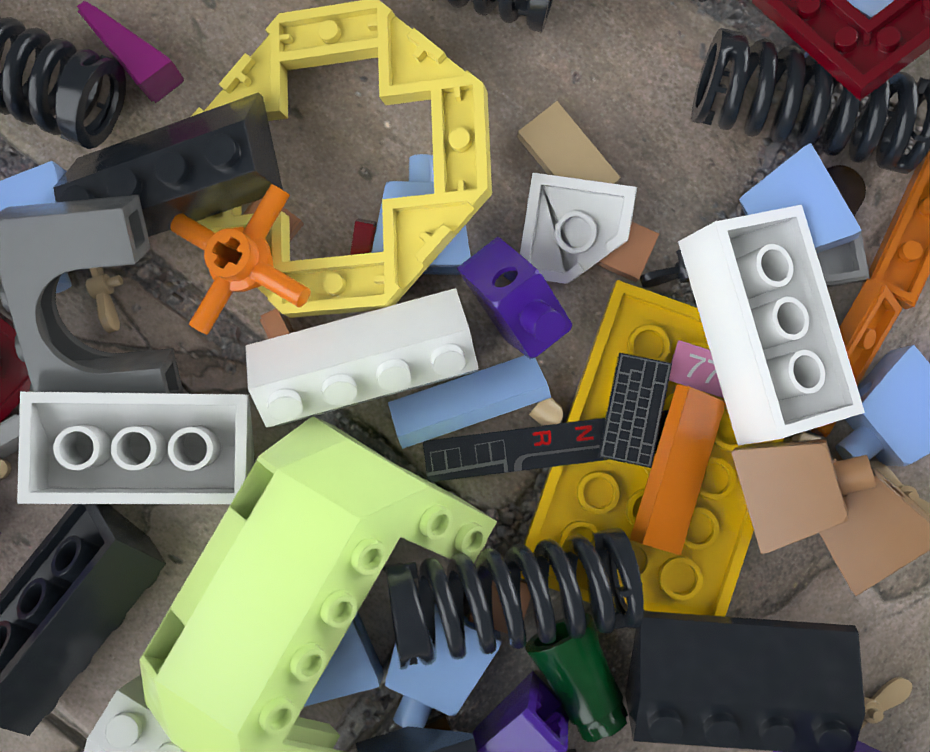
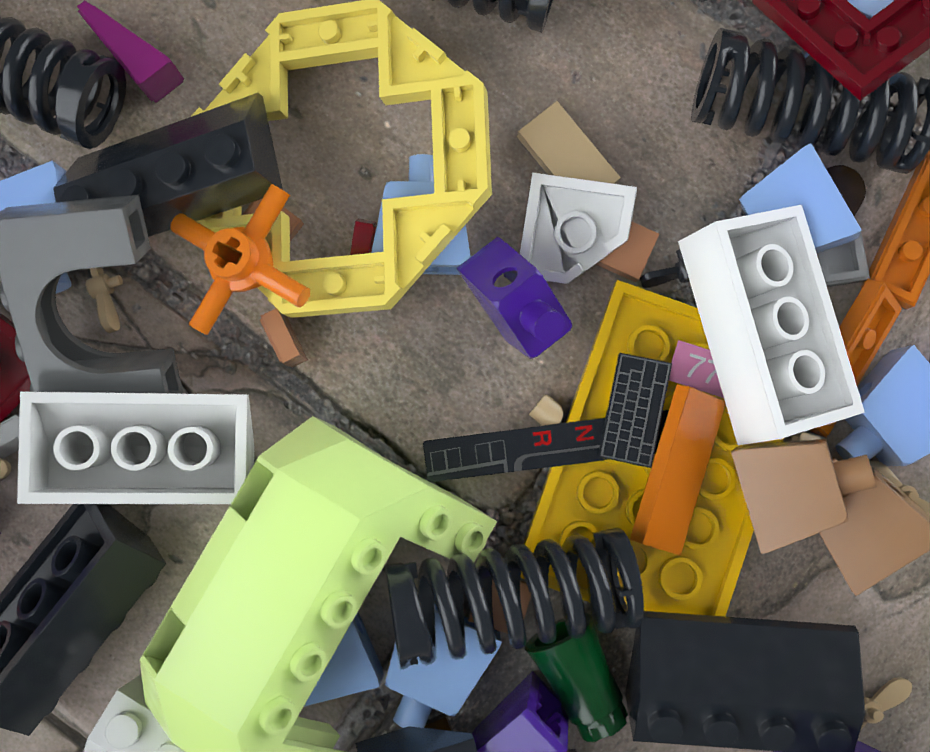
(360, 358): white slope -> none
(468, 400): light blue tile -> none

